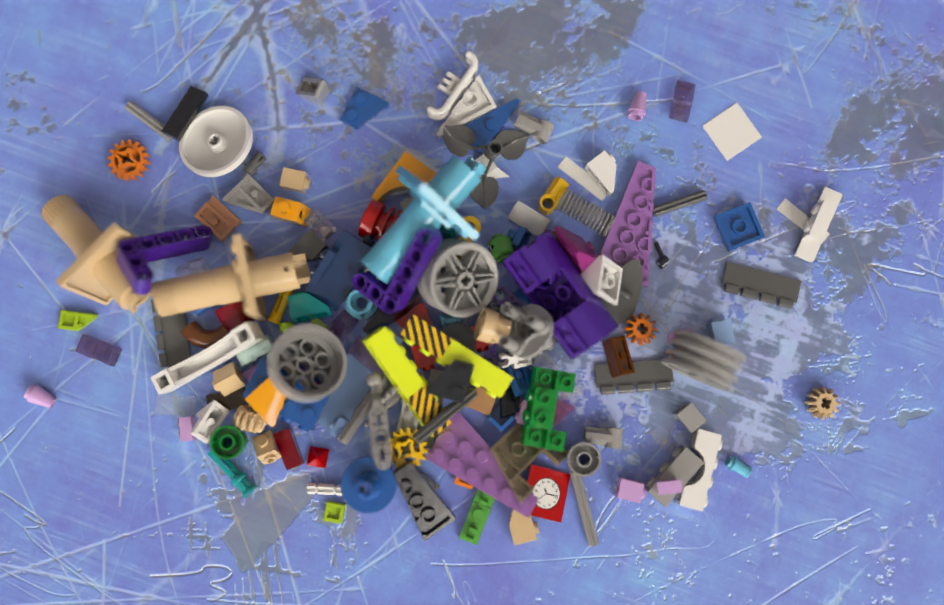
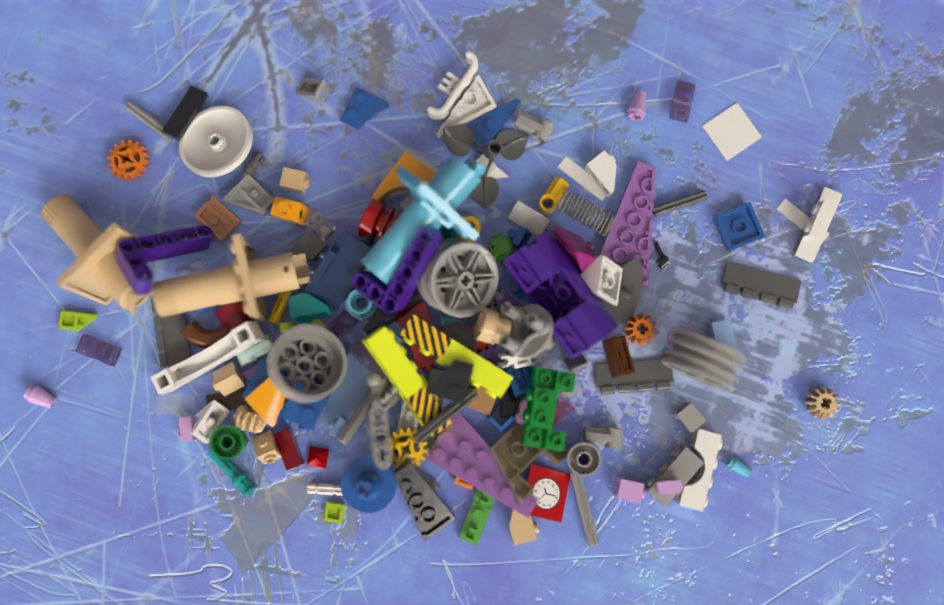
(576, 363): none -> light grey slope

